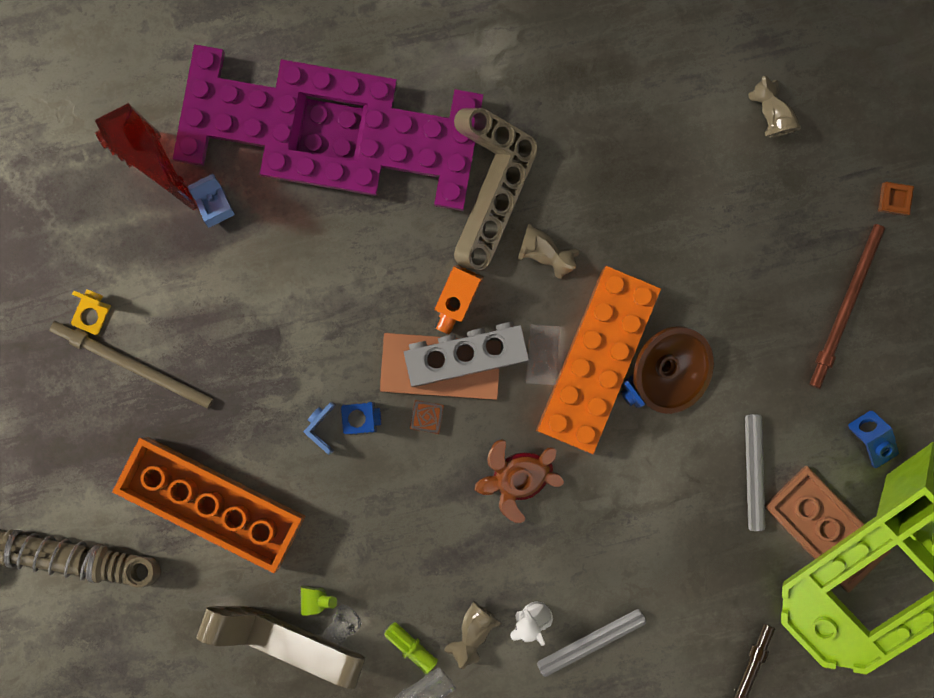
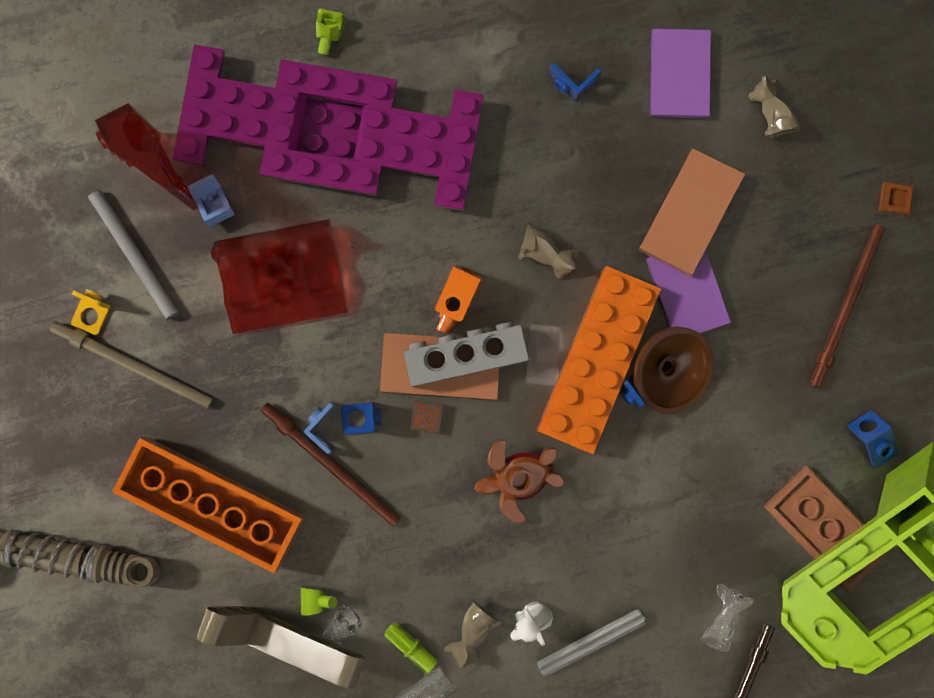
(133, 254): none -> light grey piece
(280, 276): none -> clear red piece
(287, 426): none -> copper bar
(328, 28): none -> lime piece
(495, 183): dark tan beam -> none
(566, 85): none -> blue bracket
(680, 73): none -> medium lavender tile
(689, 300): none -> medium lavender tile
(691, 212): none -> nougat tile
(722, 629): none -> clear animal
(755, 472): light grey axle -> none

